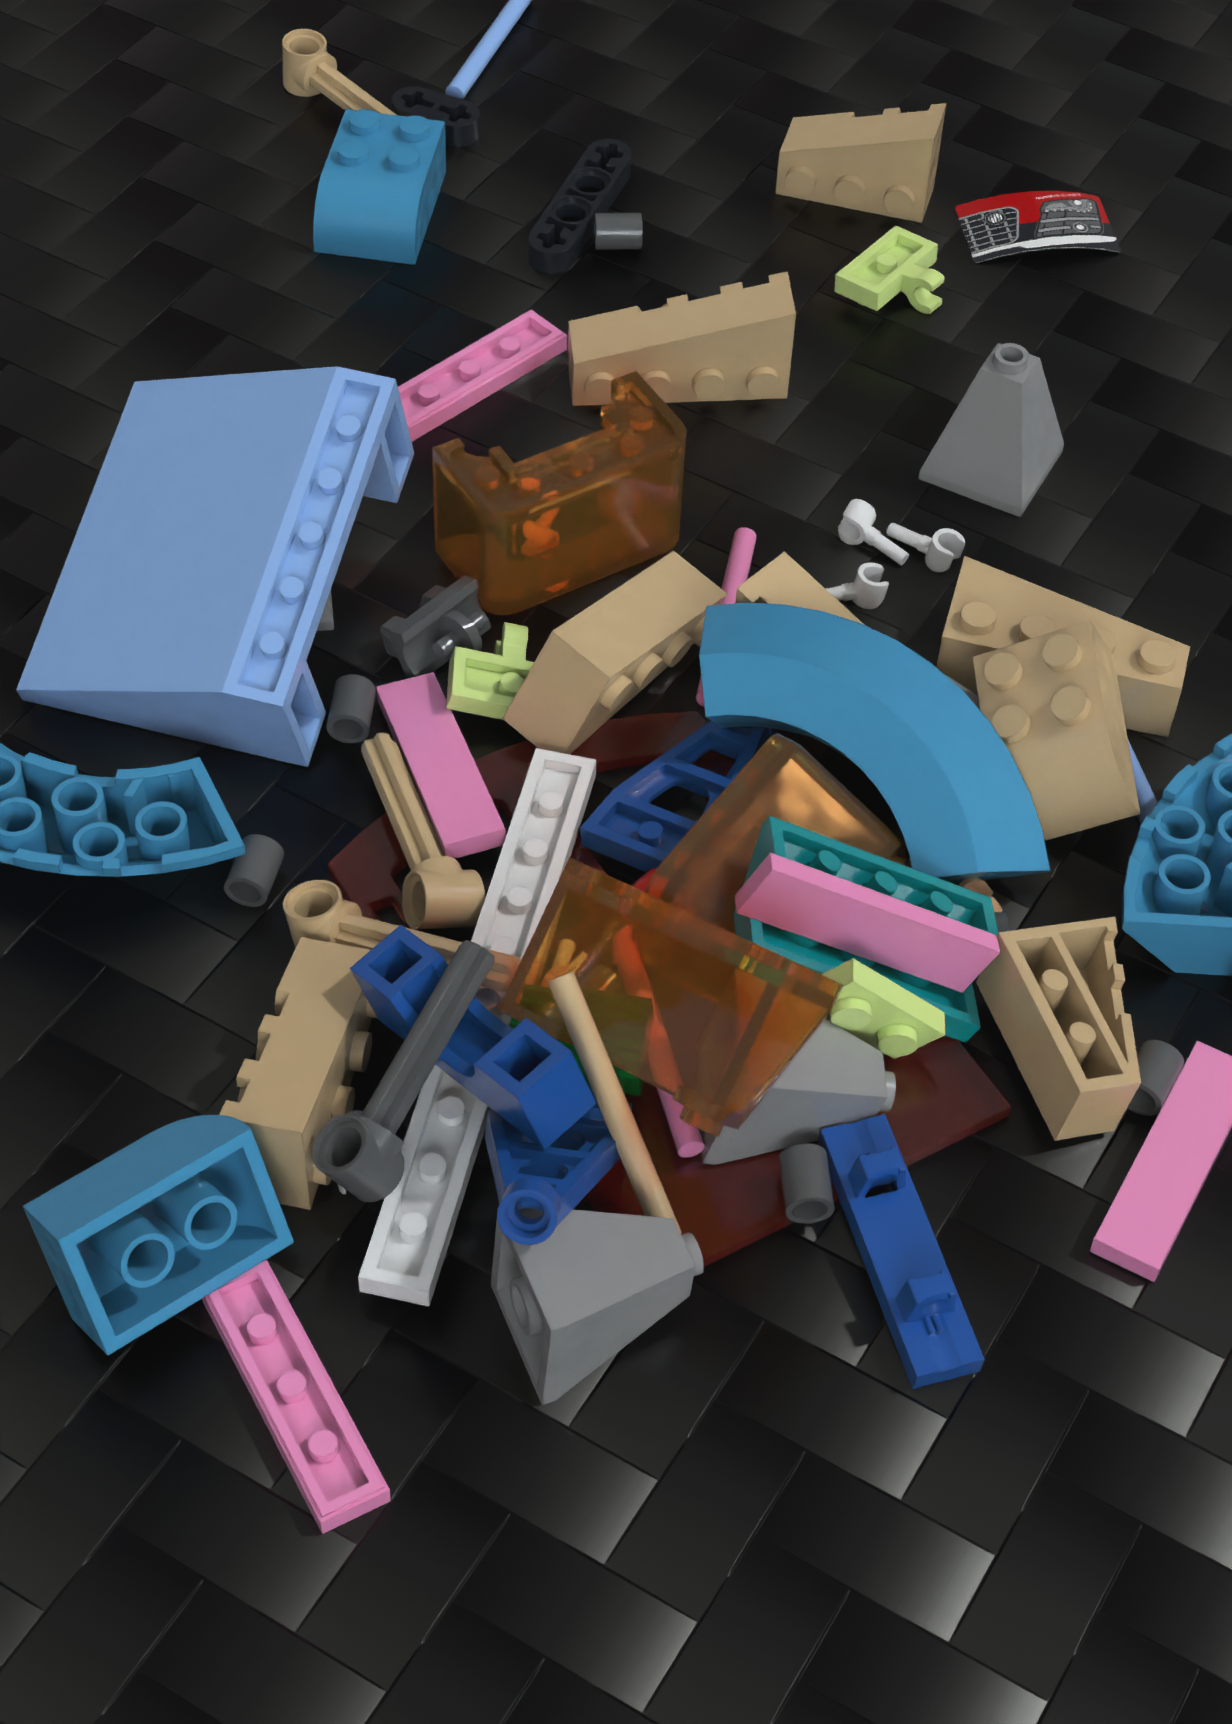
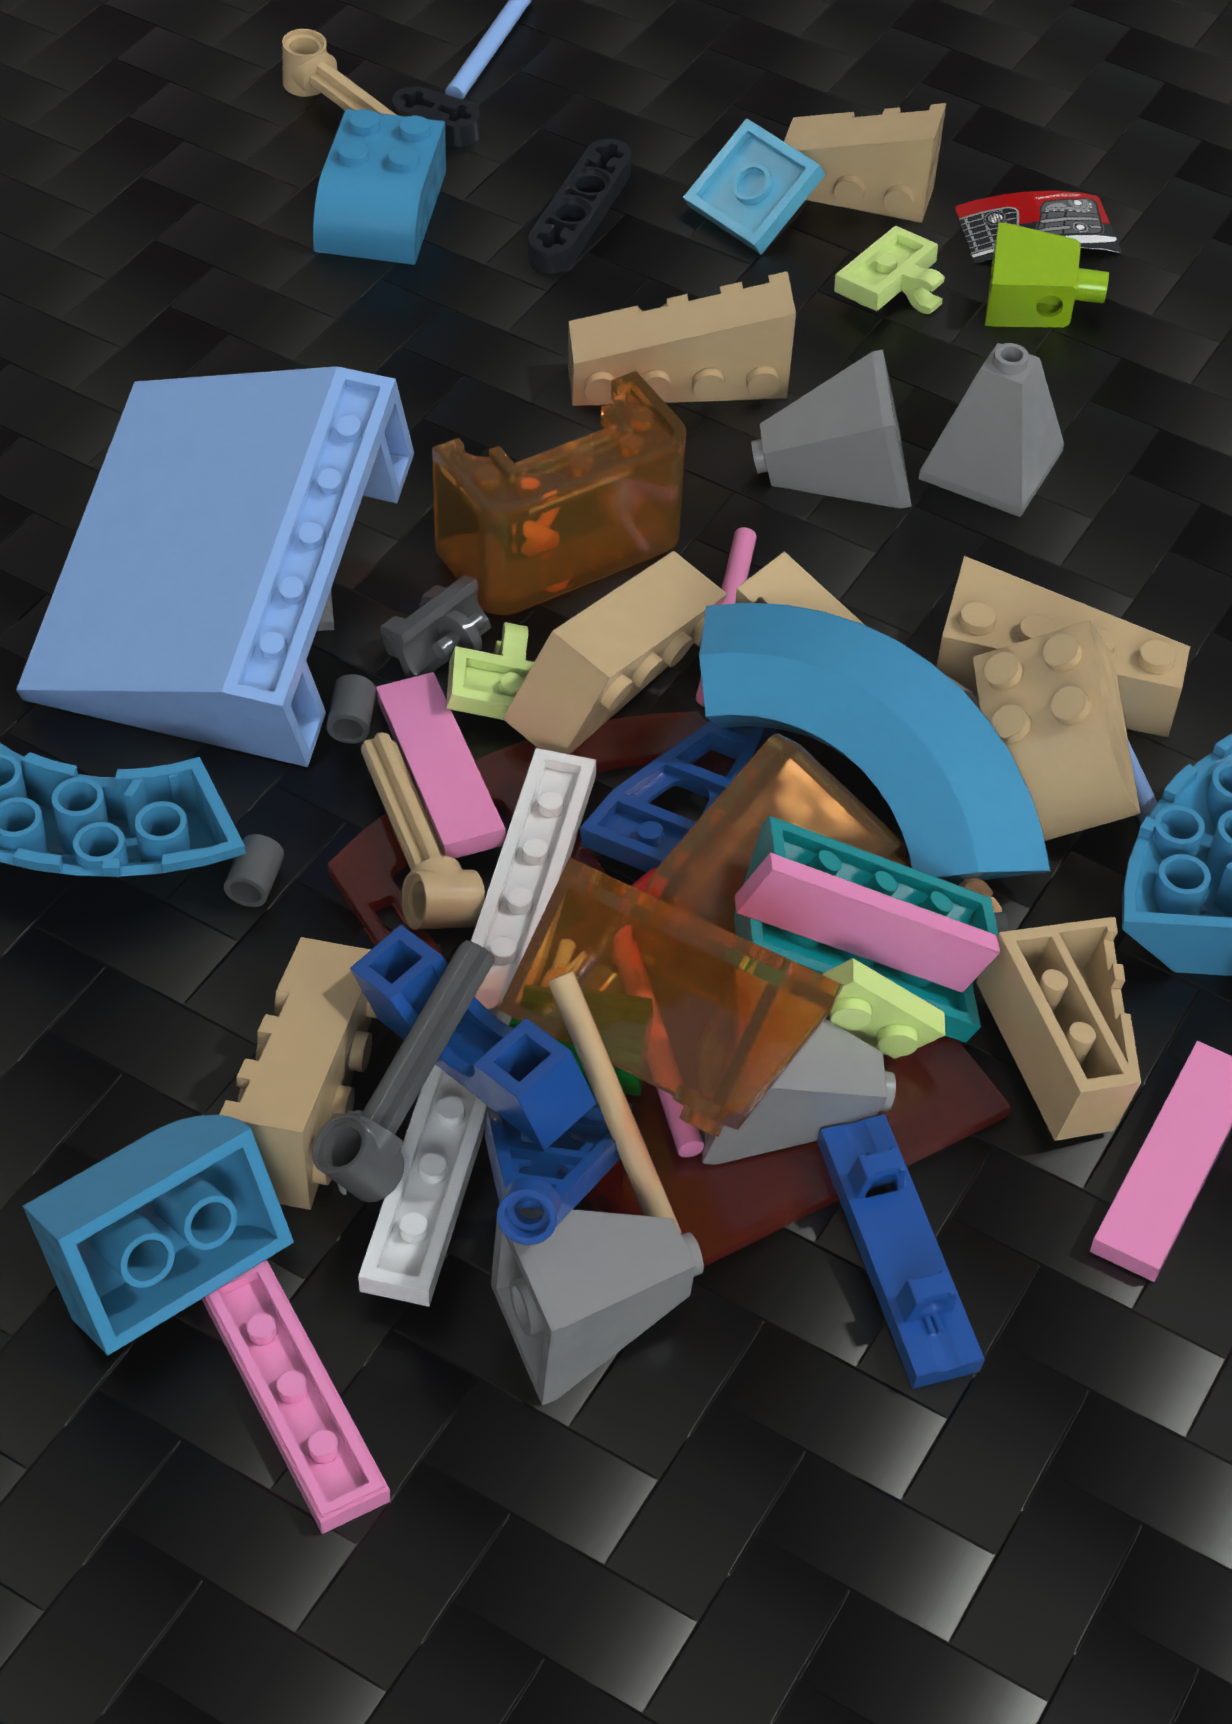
(320, 913): tan axle -> none
(479, 371): bright pink tile -> none
(618, 231): dark grey hinge -> none
(754, 186): none -> medium azure tile
(806, 1183): dark grey hinge -> none
(839, 439): none -> light grey slope
(857, 527): white hand -> none
(866, 589): white hand -> none
(939, 549): white hand -> none
(1038, 279): none -> lime torso
(1159, 1070): dark grey hinge -> none

